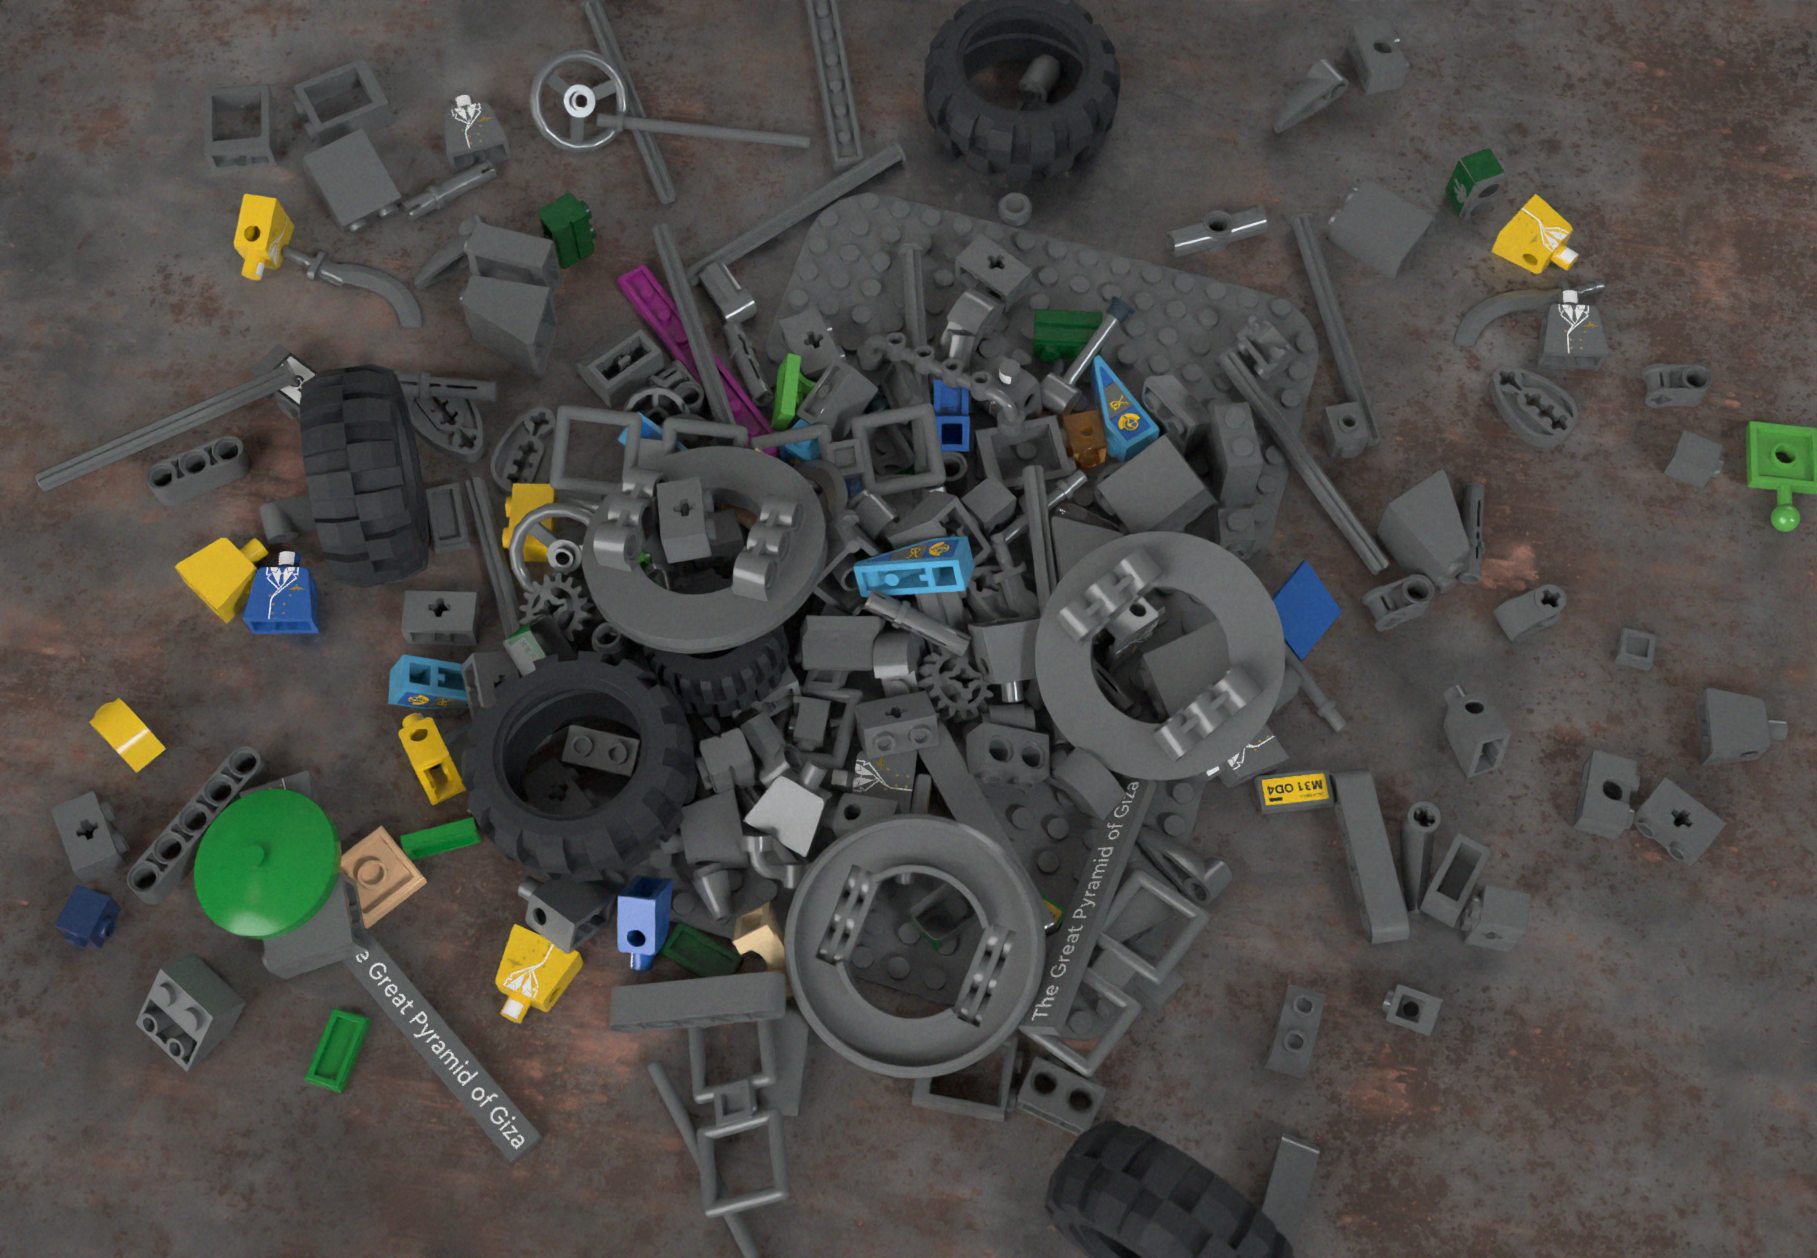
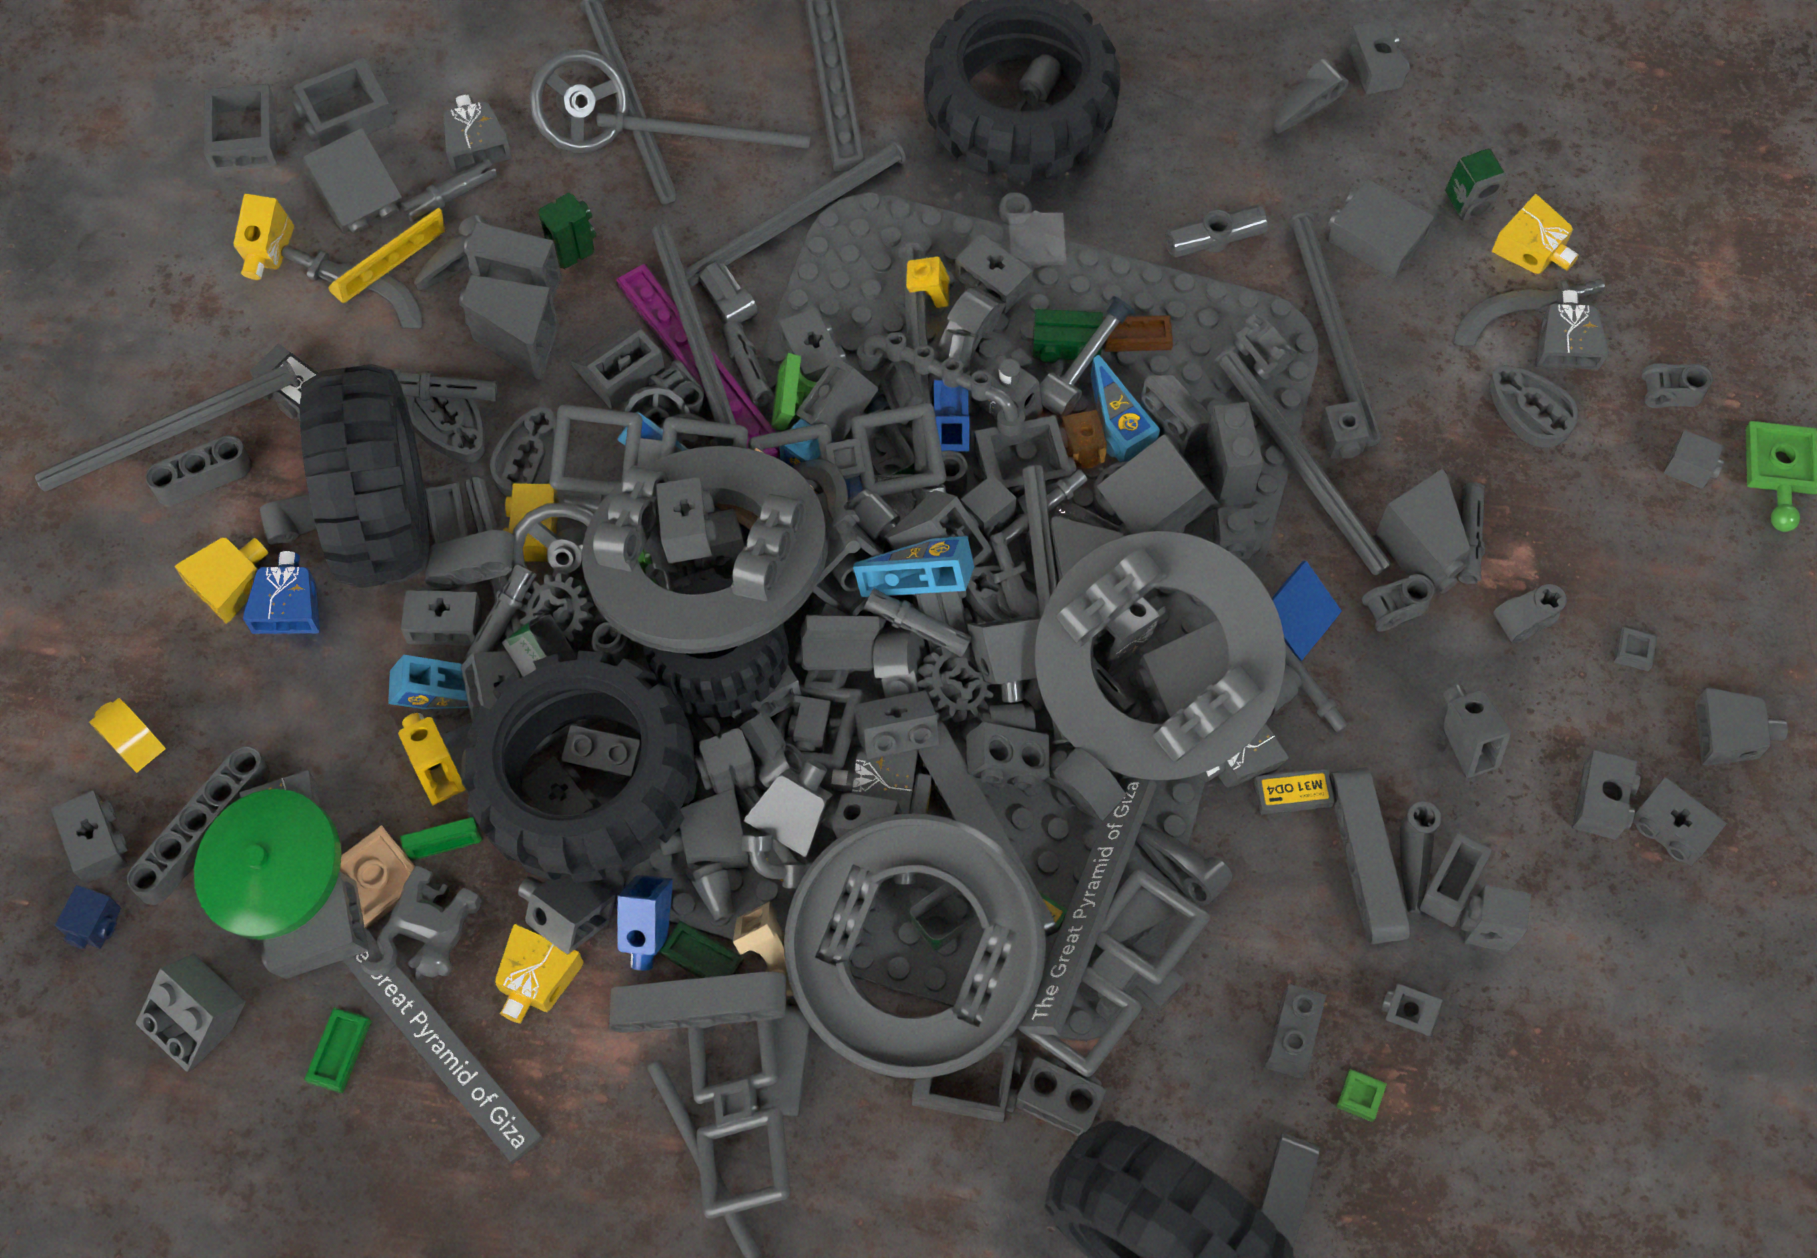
(388, 256): none -> yellow slope
(423, 920): none -> dark grey animal
(470, 559): none -> dark grey beam
(504, 608): none -> dark grey pin
(931, 277): none -> yellow bracket
(1037, 238): none -> clear piece
(1141, 334): none -> reddish brown plate
(1361, 1095): none -> bright green tile

